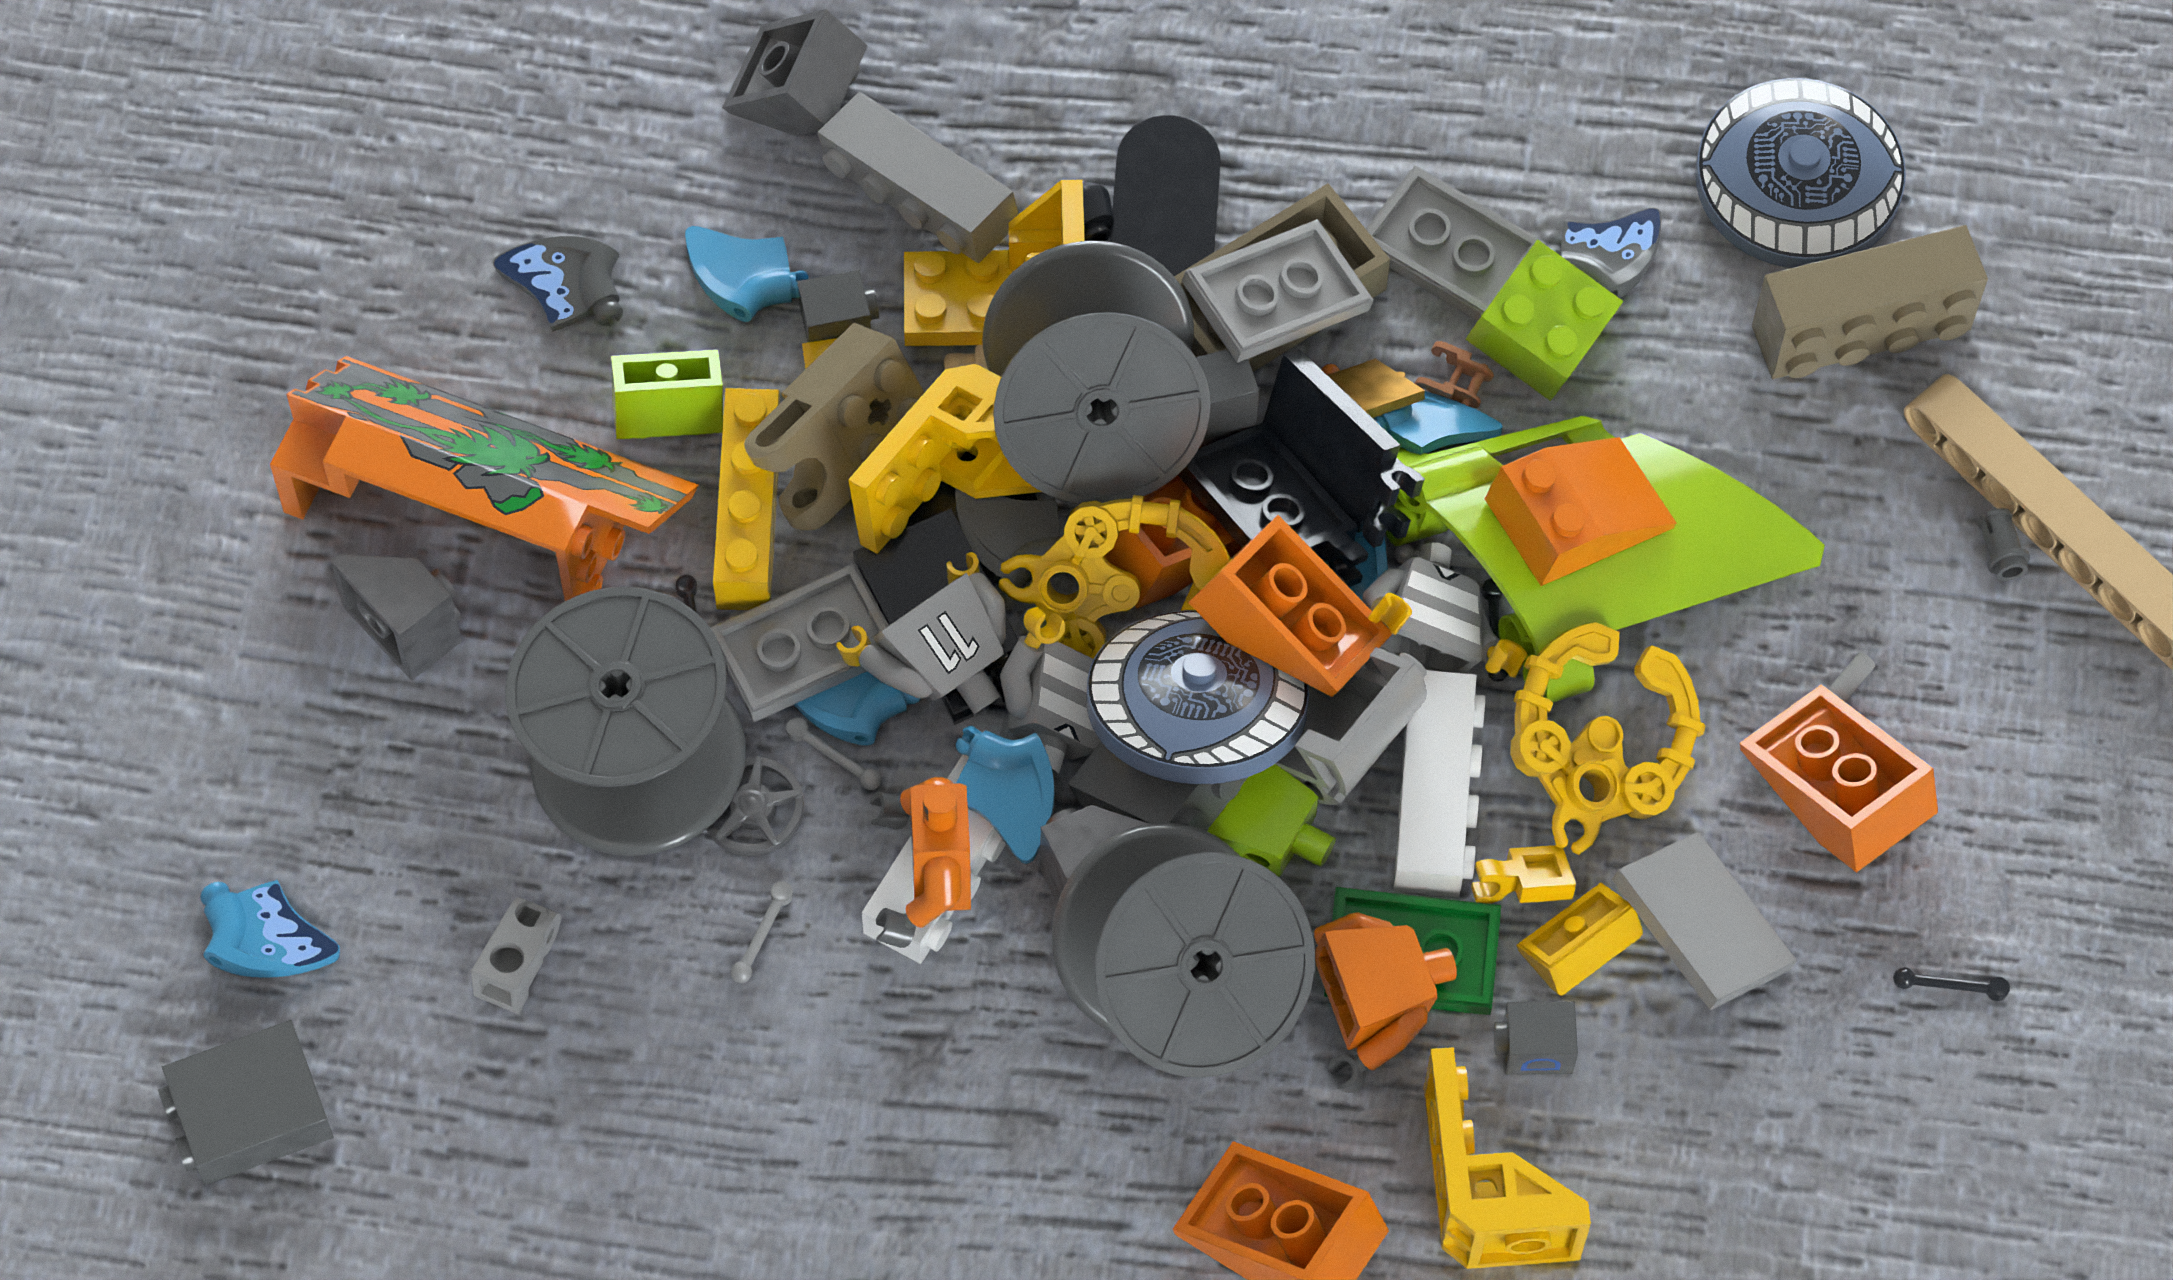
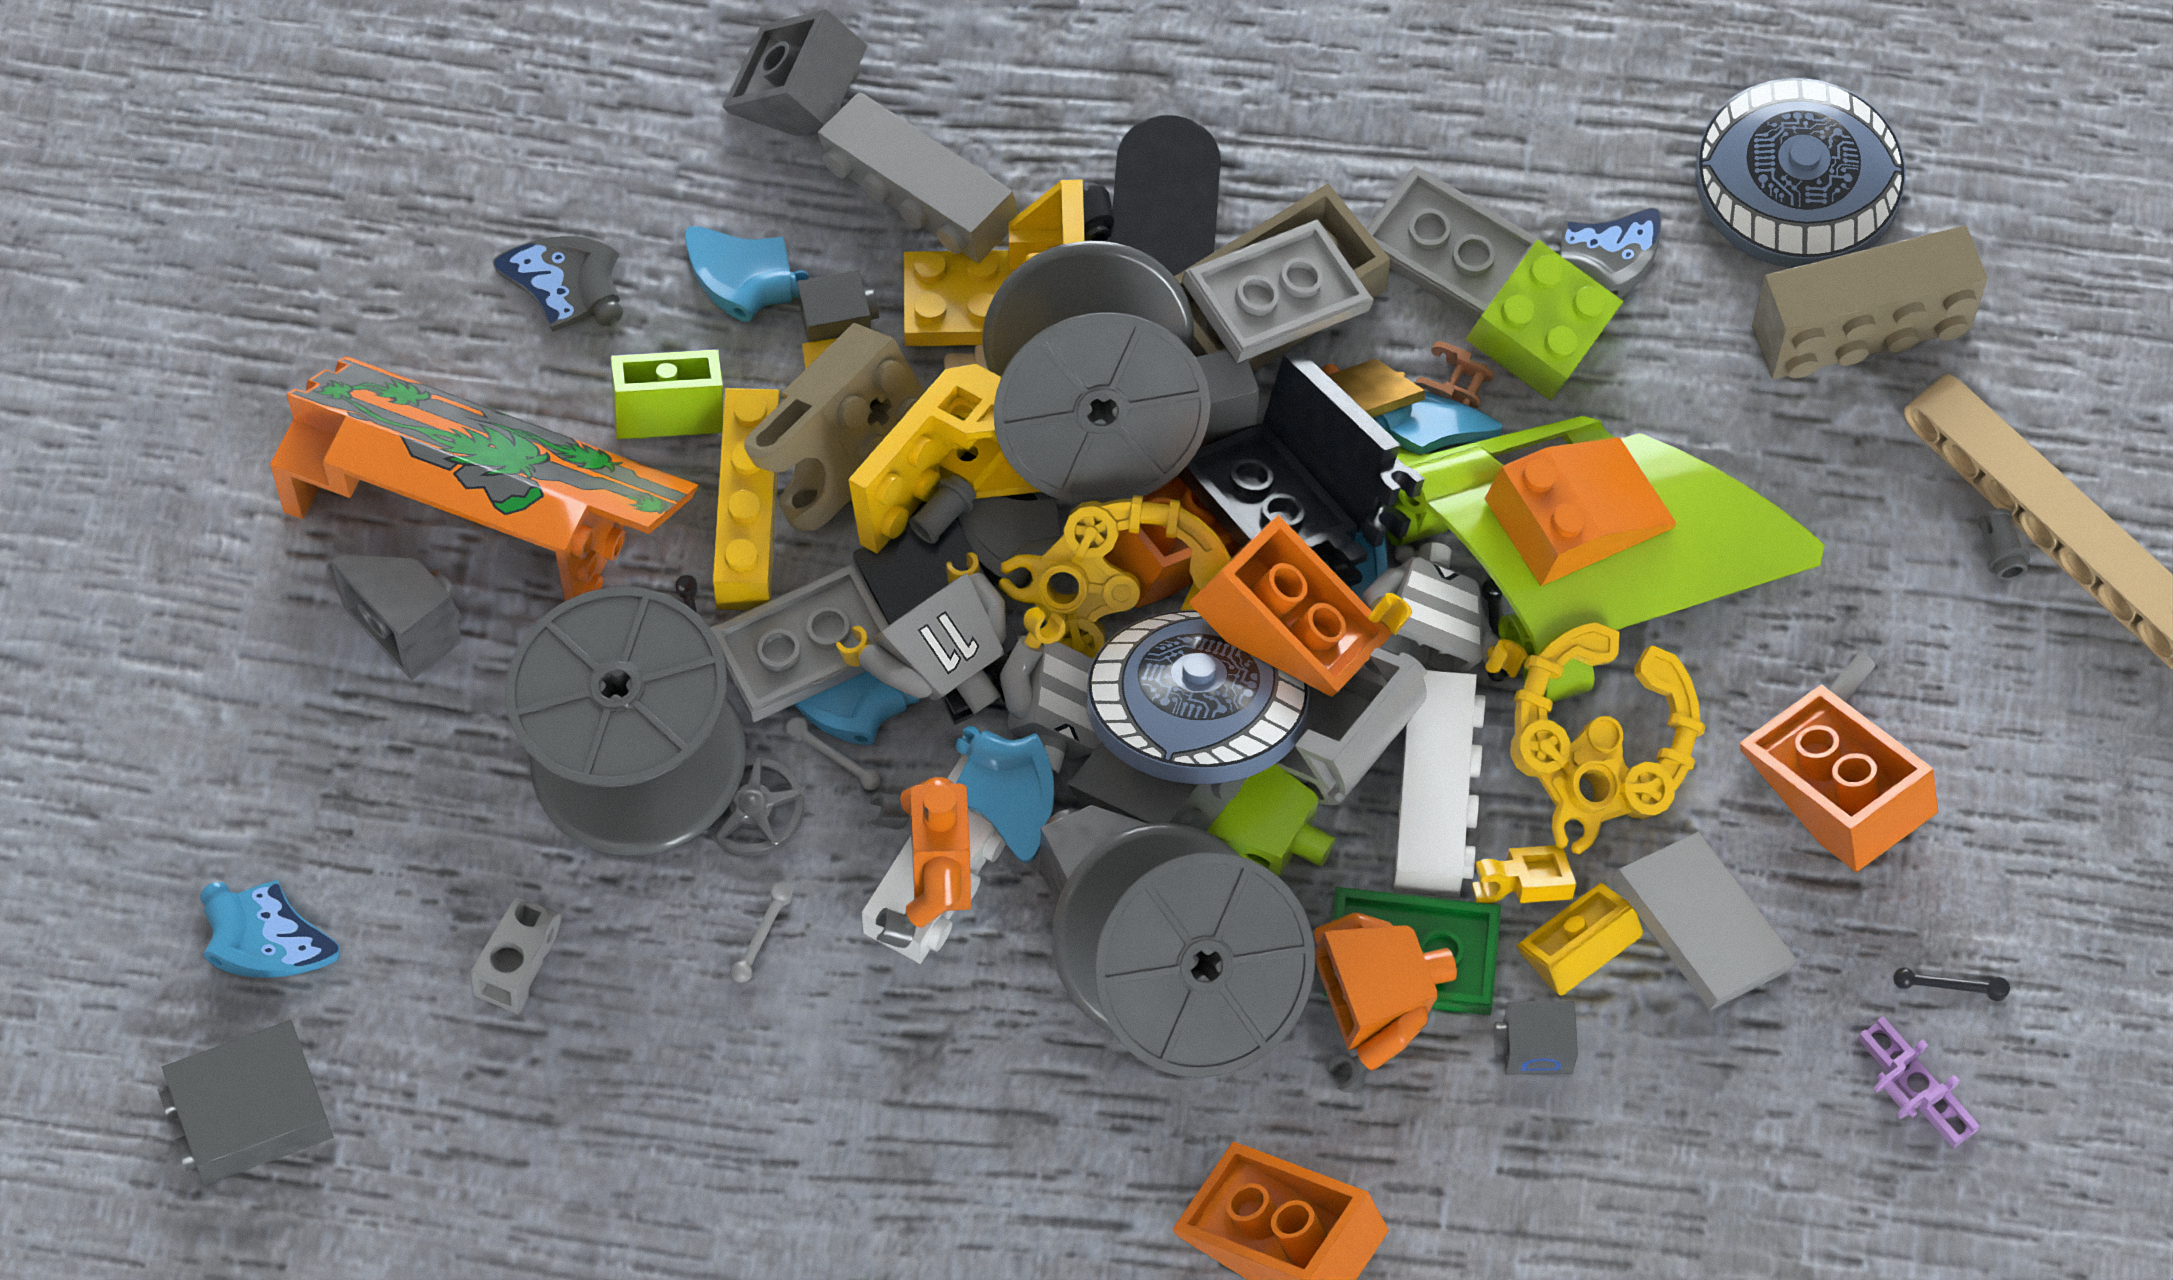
(943, 508): none -> dark grey pin
(1501, 1222): yellow bracket -> none
(1927, 1098): none -> lavender piece

